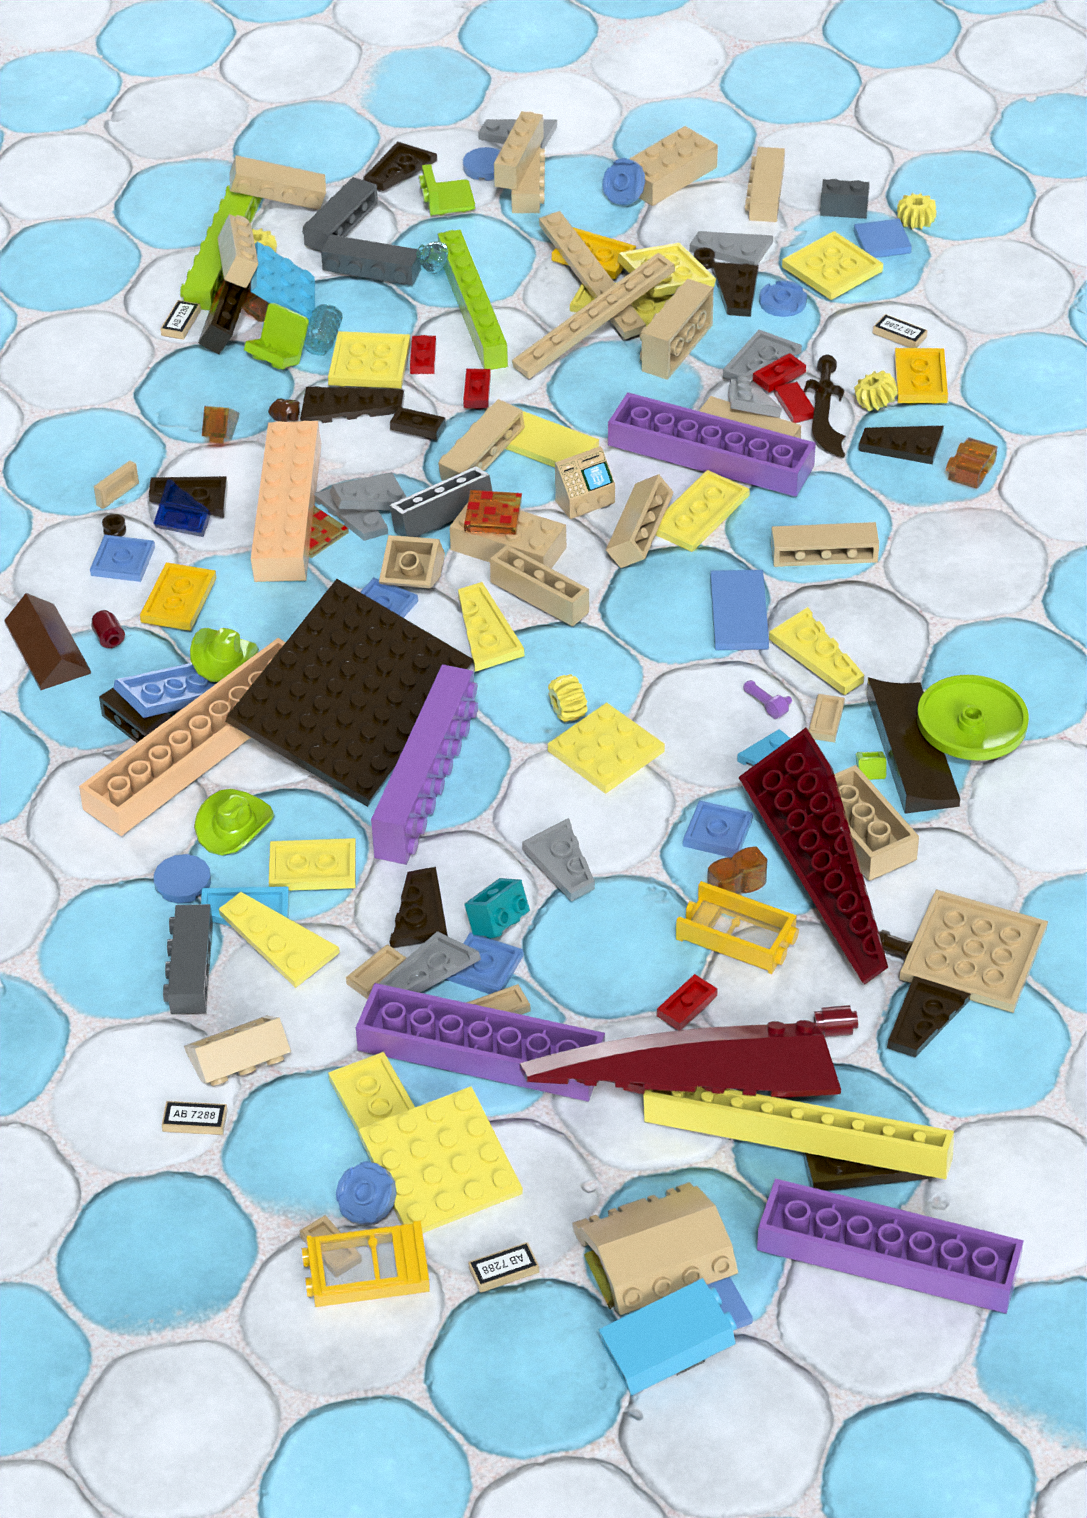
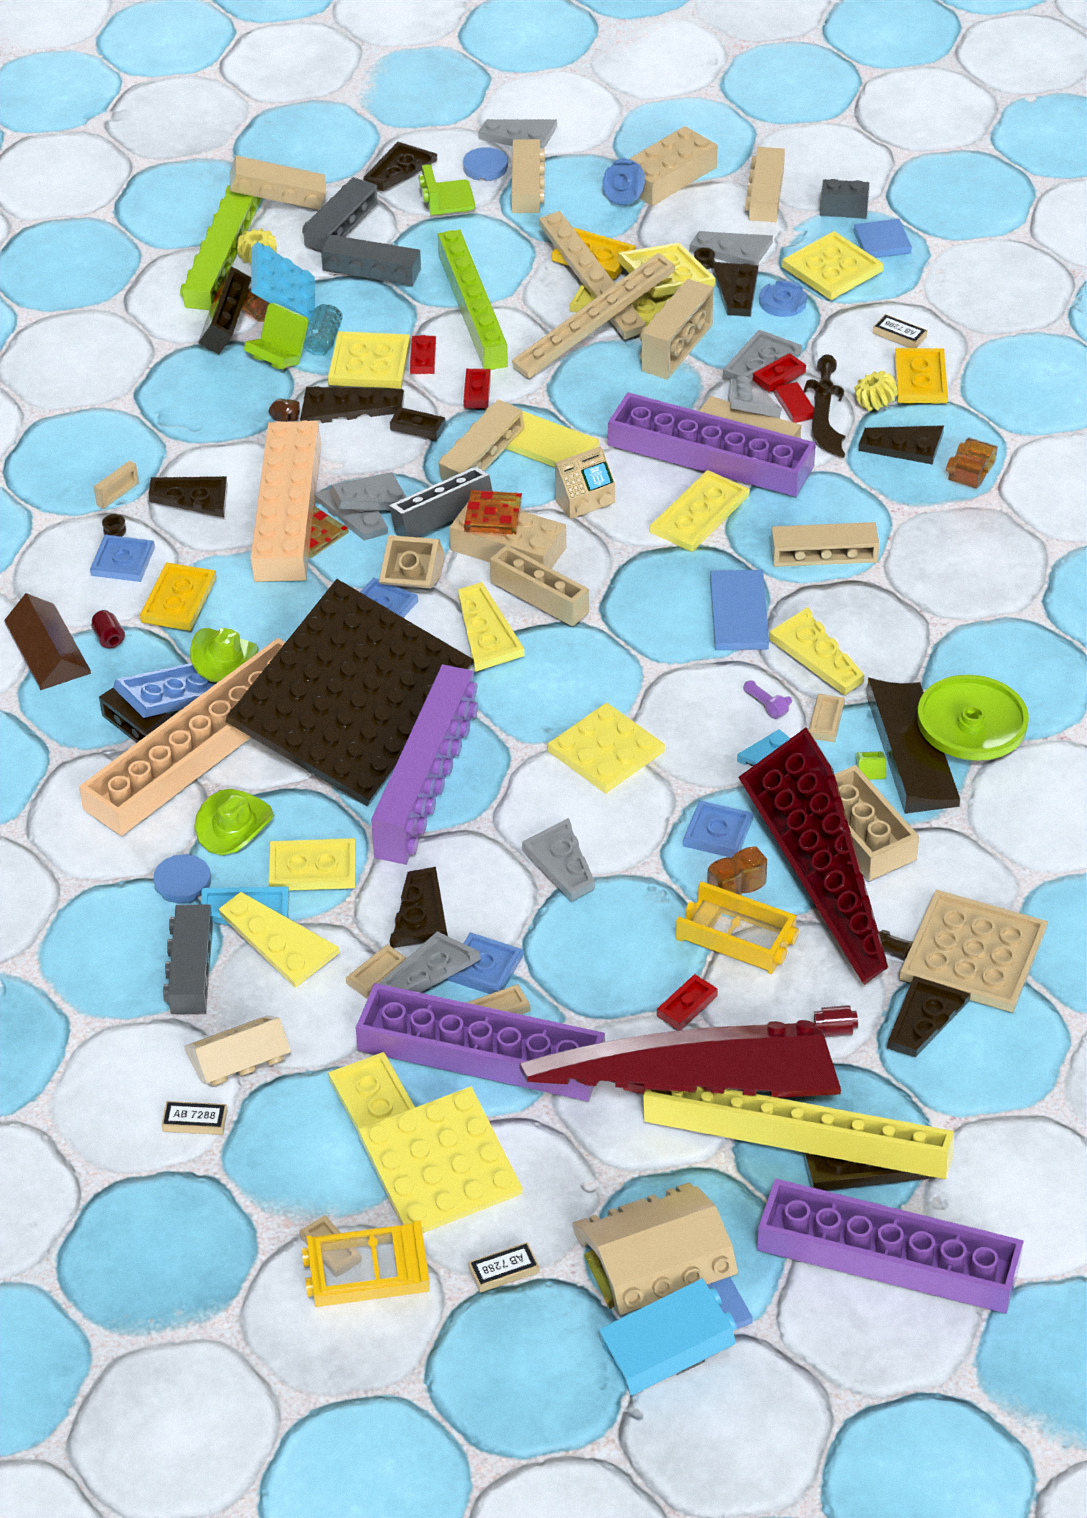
(180, 319): tile -> none
(181, 512): clear blue wing -> none
(219, 424): clear orange slope -> none
(237, 250): tan brick -> none
(366, 1193): medium blue tile -> none
(433, 256): clear light blue brick -> none
(497, 907): teal brick -> none
(518, 150): tan brick -> none
(567, 698): light yellow gear -> none
(639, 521): tan brick -> none
(916, 211): light yellow gear -> none

